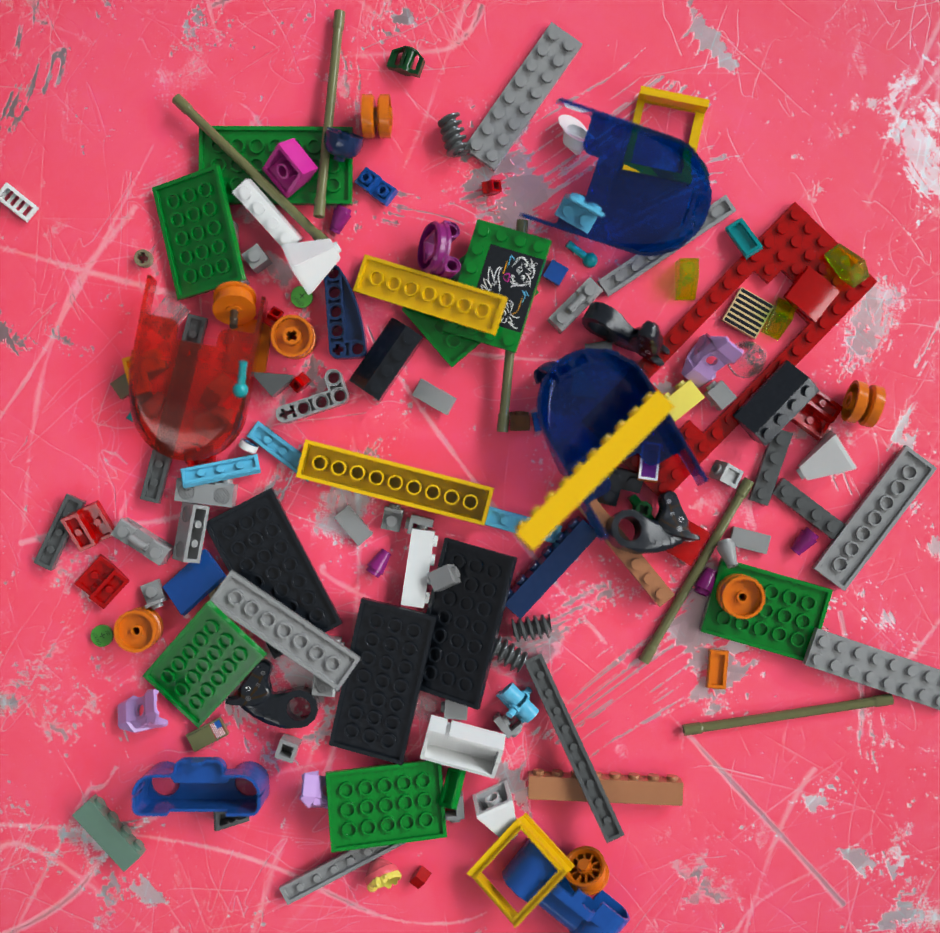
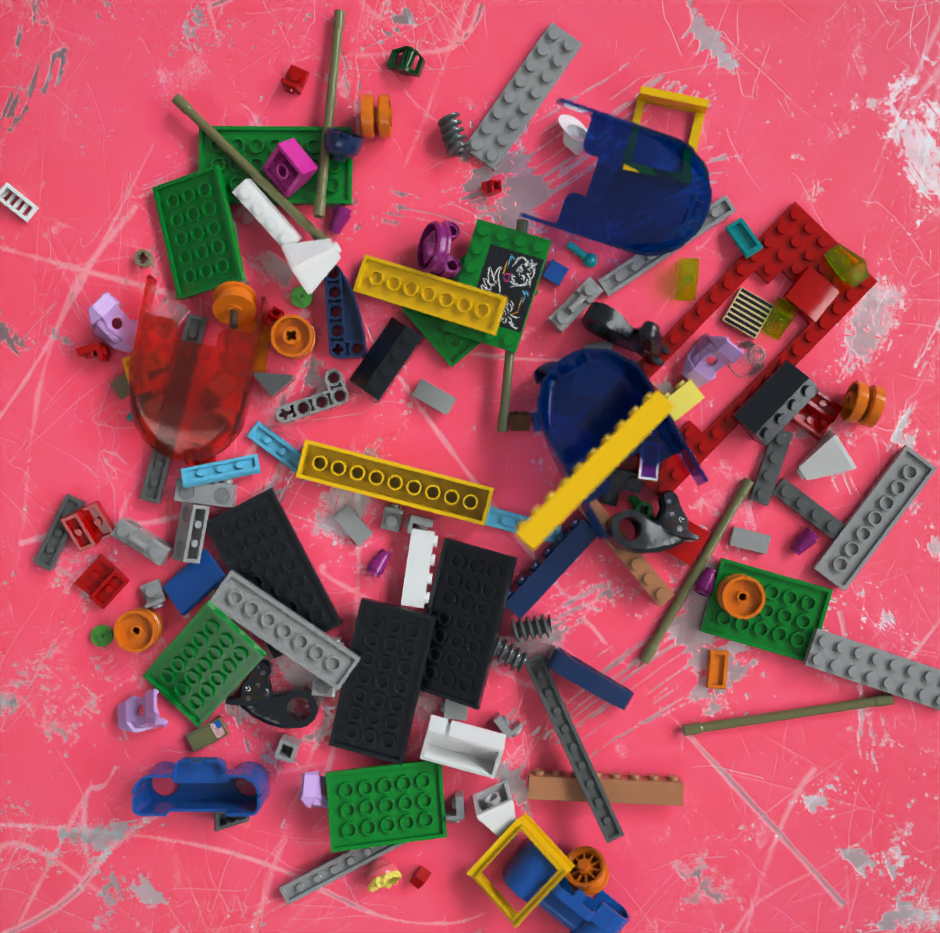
(91, 350): none -> red bracket
(101, 318): none -> lavender piece
(109, 832): sand green brick -> none
(240, 389): teal bar -> none
(248, 446): white tile -> none
(257, 258): light grey brick -> none
(295, 80): none -> red bracket
(300, 382): red piece -> none
(376, 186): blue slope -> none
(444, 577): light grey brick -> none
(452, 788): green tile -> none
(518, 702): medium azure pin -> none
(577, 212): medium azure bracket -> none
(588, 677): none -> dark blue beam
(719, 394): light grey brick -> none
(726, 473): light grey bracket -> none
(728, 552): light grey cone -> none

